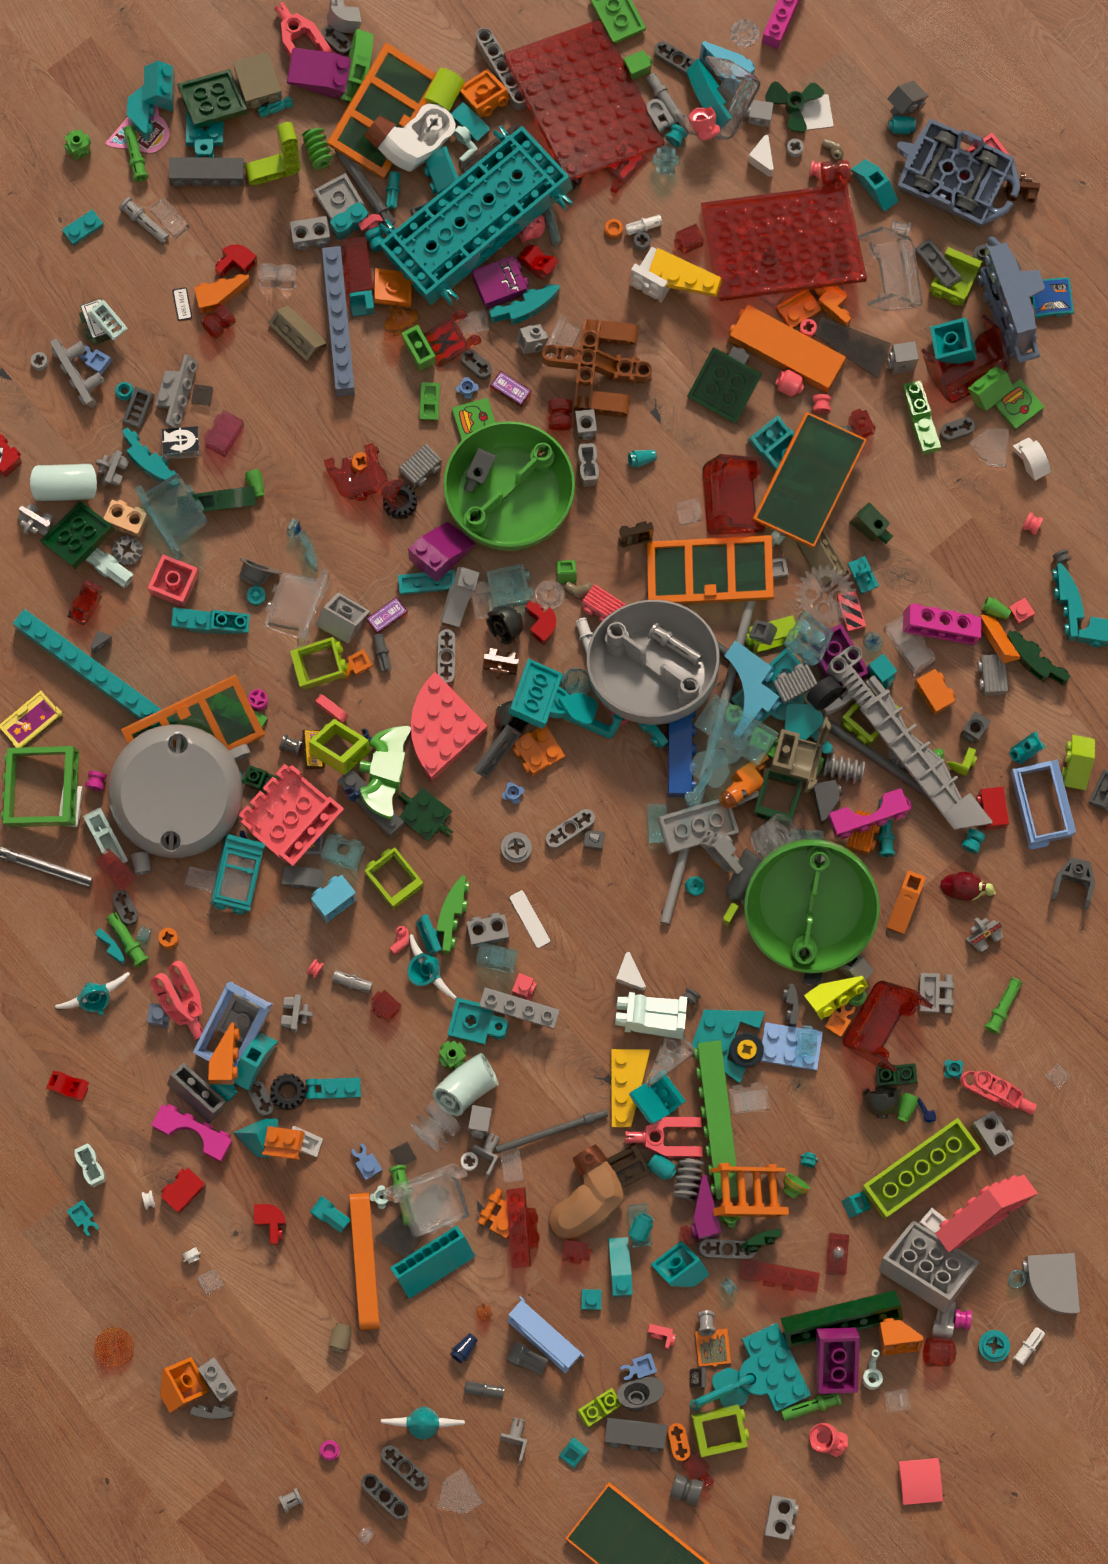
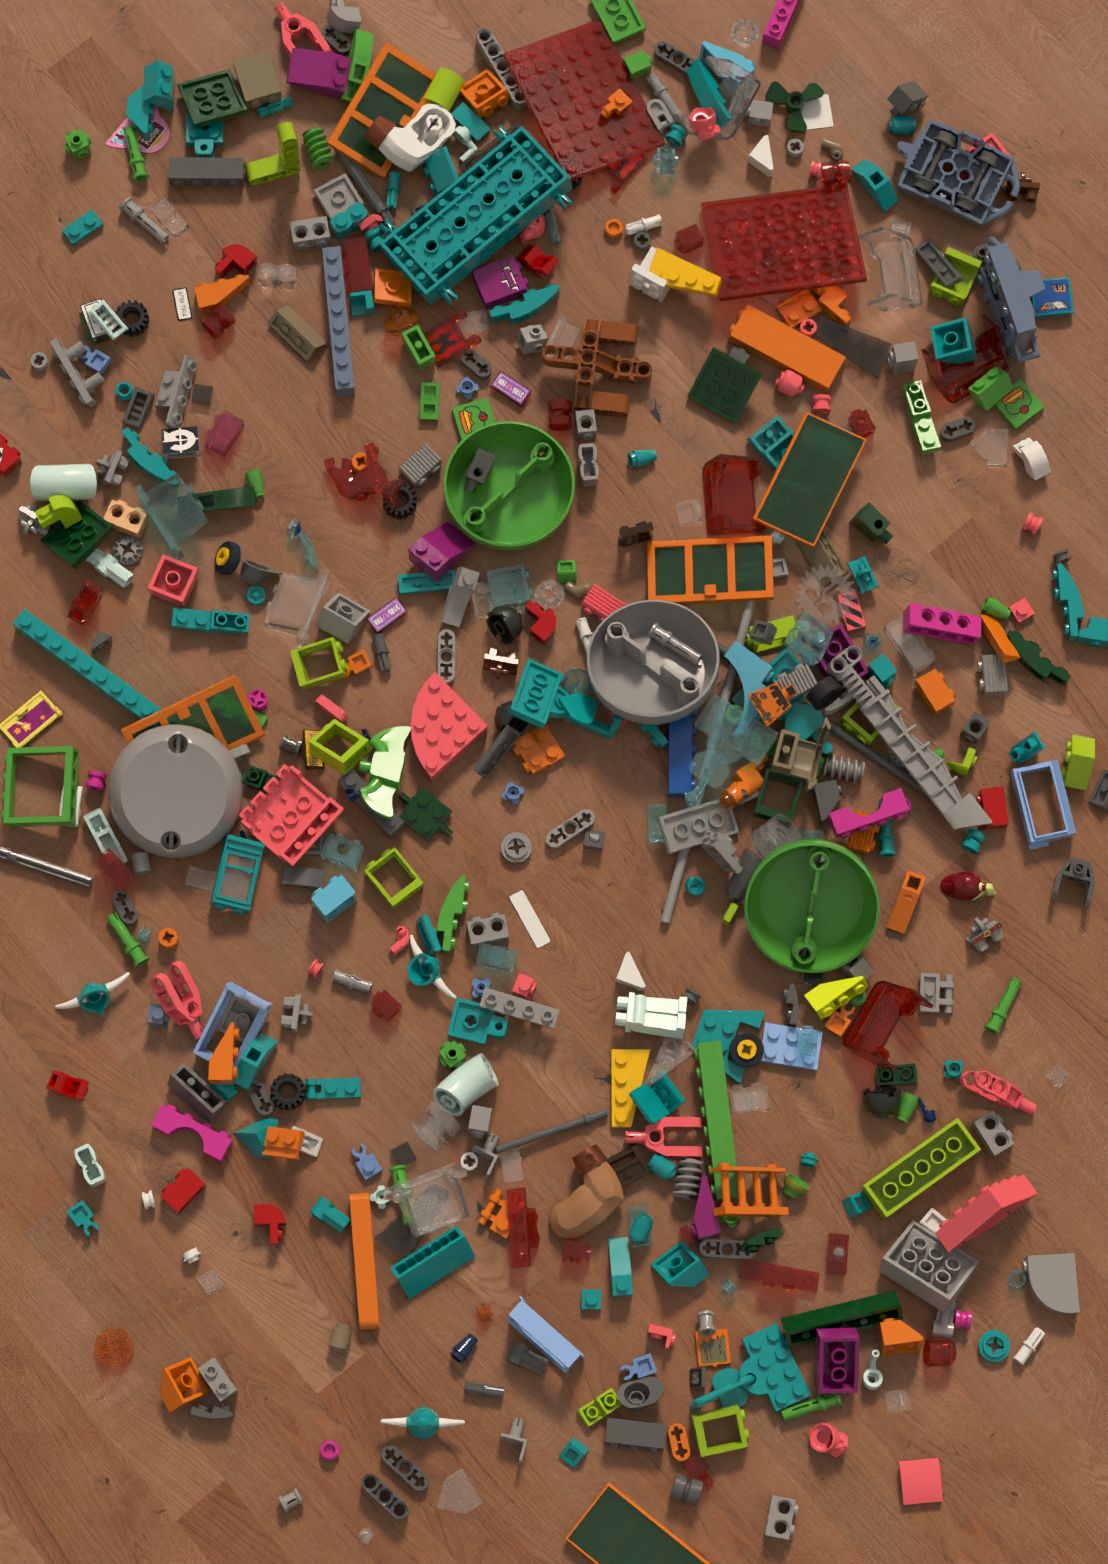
(61, 509): none -> lime brick
(113, 951): teal slope -> none
(137, 308): none -> black tyre
(227, 558): none -> black wheel
(477, 984): none -> medium blue plate
(616, 102): none -> orange plate
(772, 702): none -> torso

